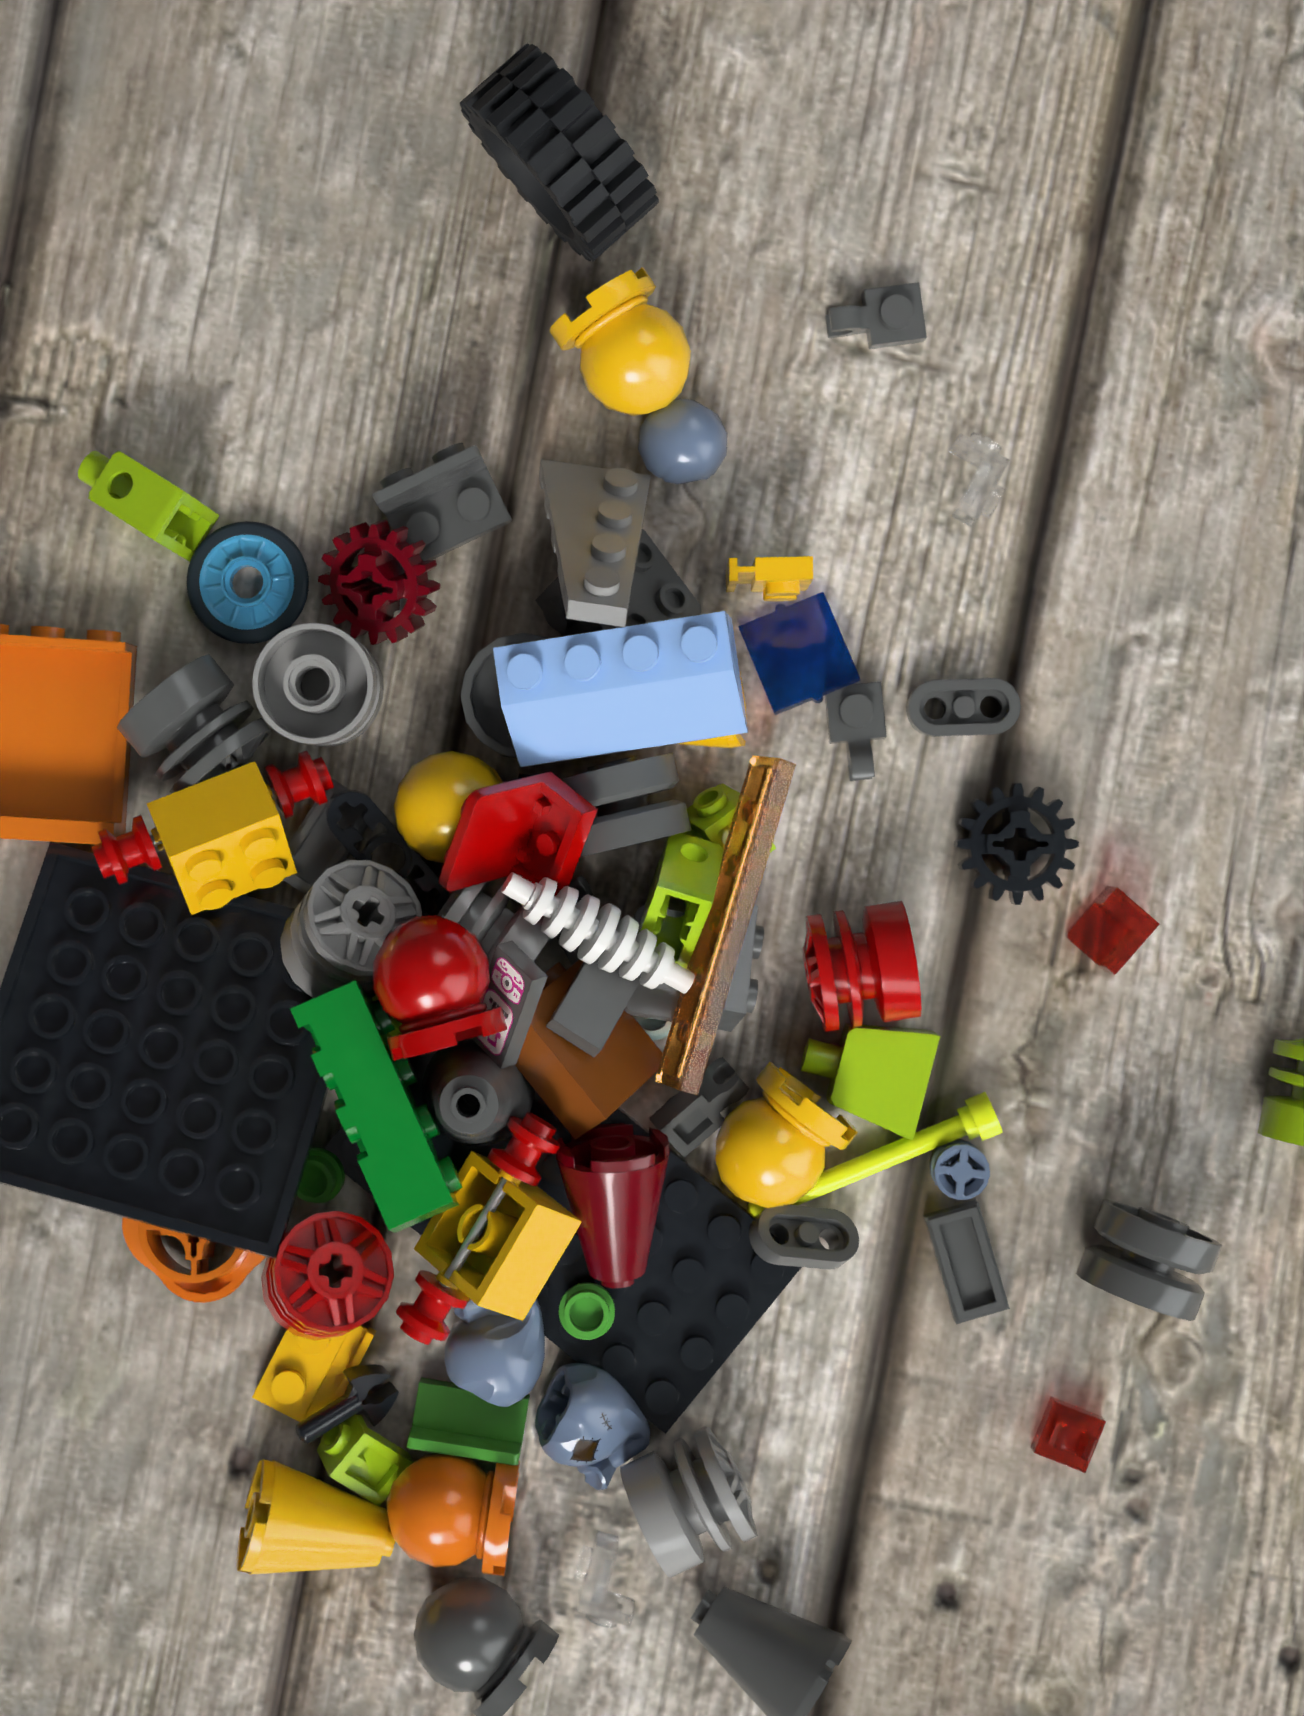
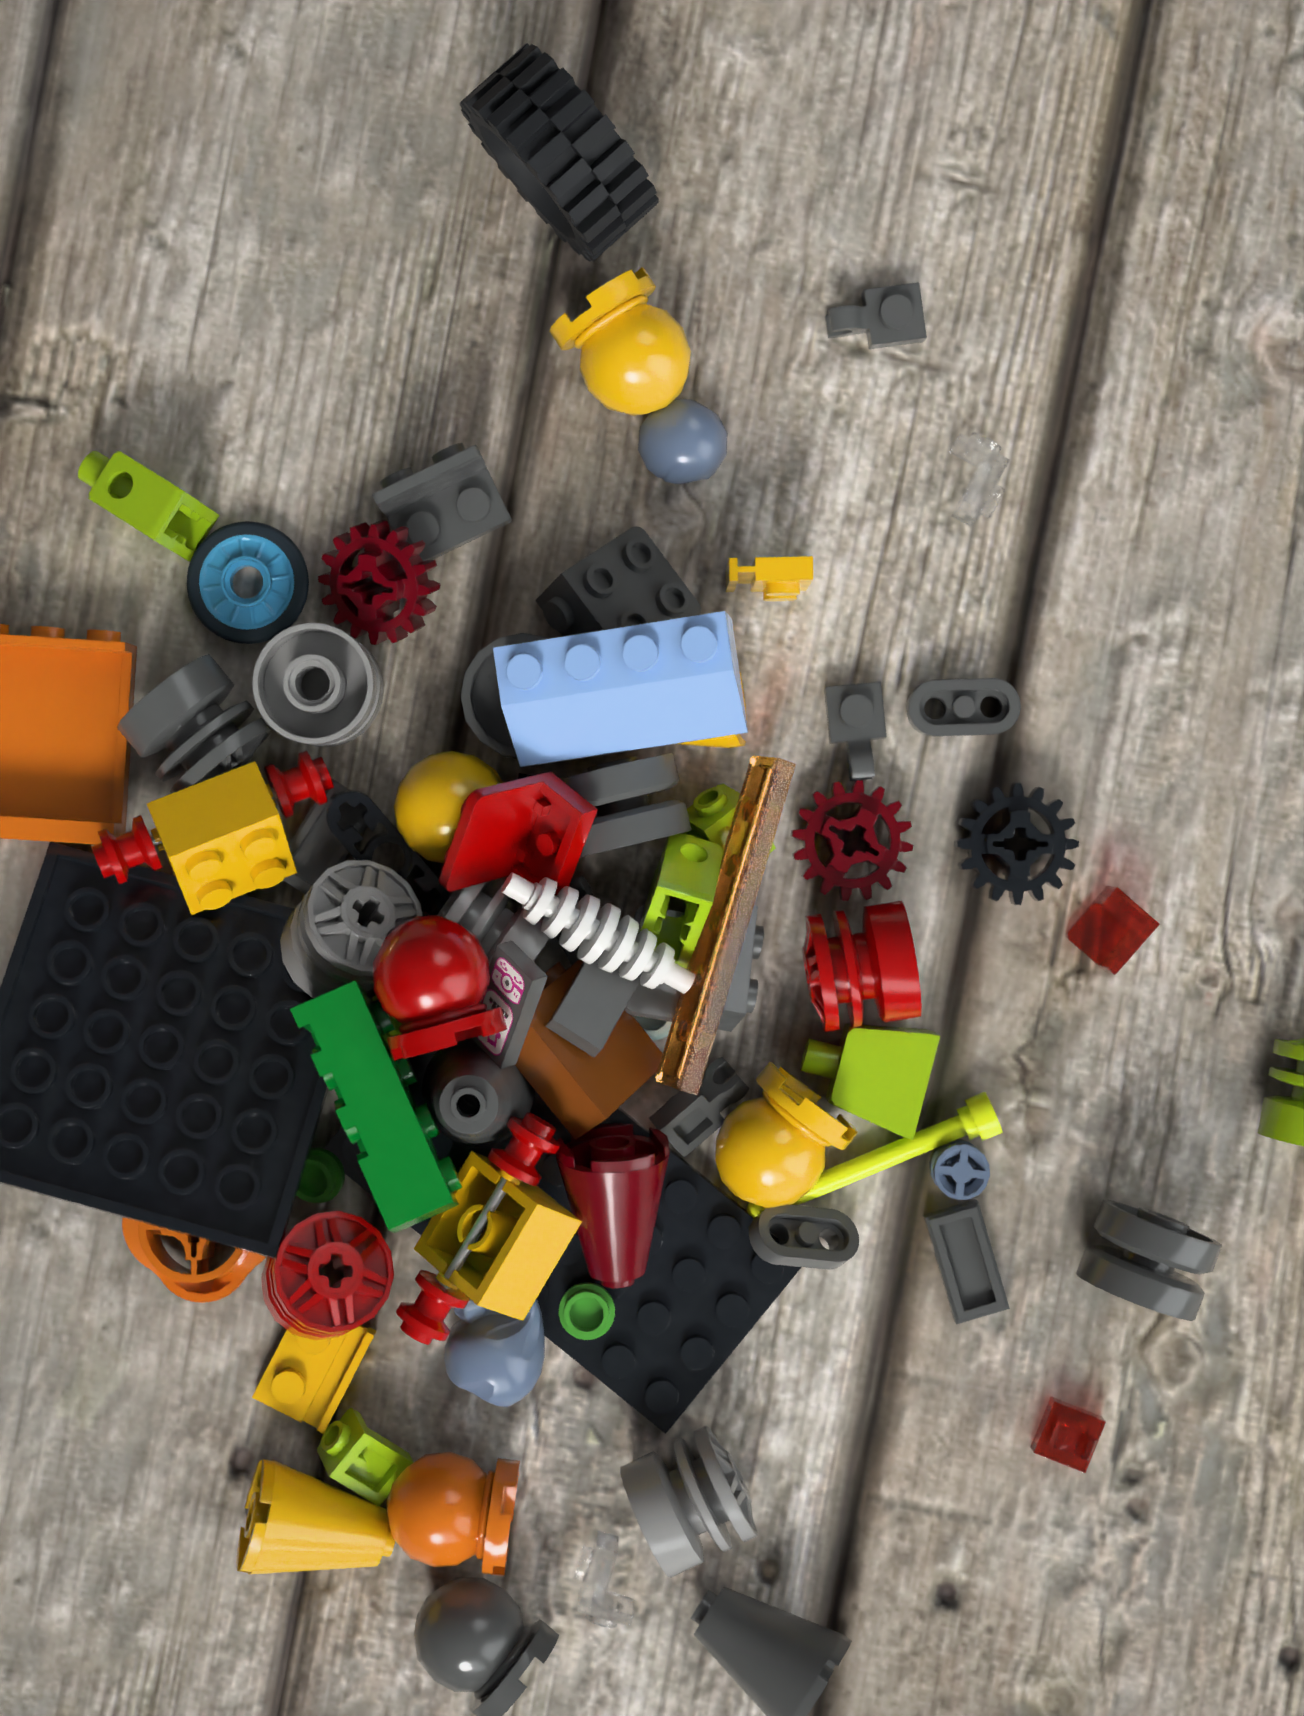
(353, 1402): black bar -> none
(465, 1425): bright green panel -> none
(590, 1423): sand blue piece -> none
(596, 536): light grey wing -> none
(799, 653): clear blue piece -> none
(863, 817): none -> dark red gear

